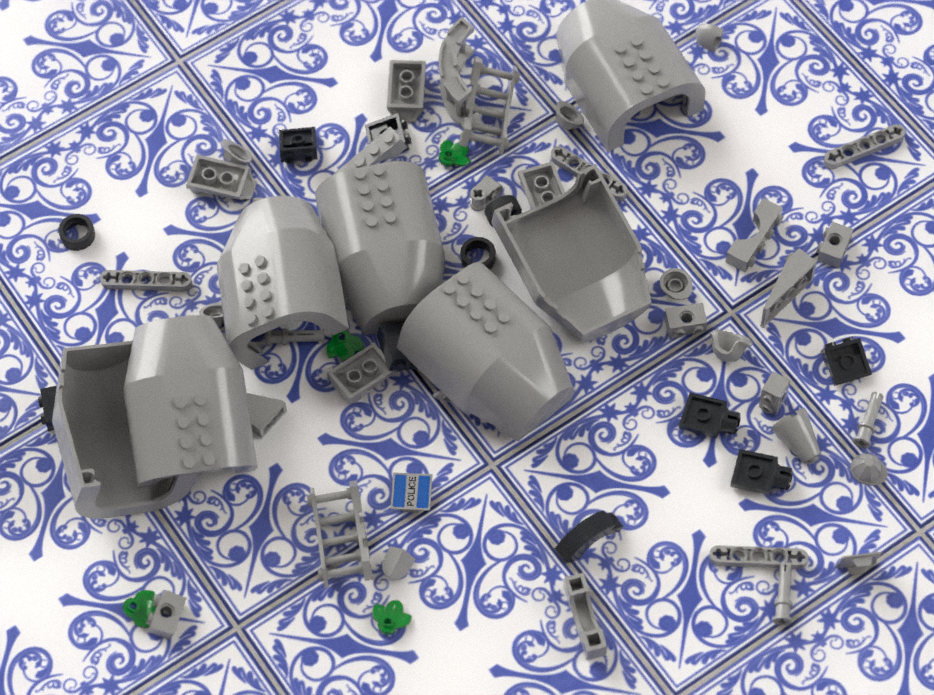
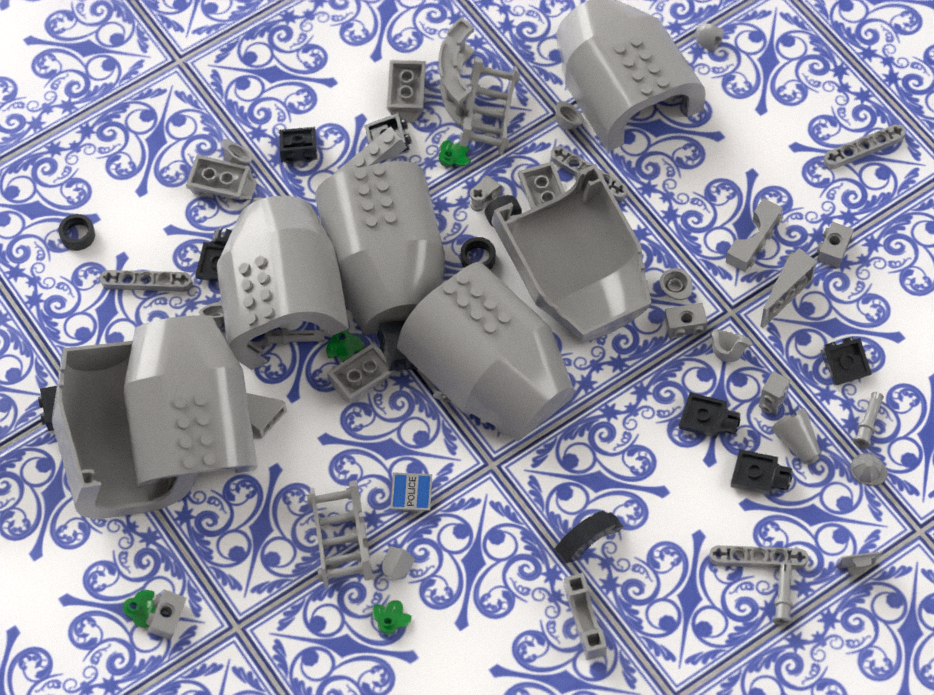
(210, 255): none -> black plate

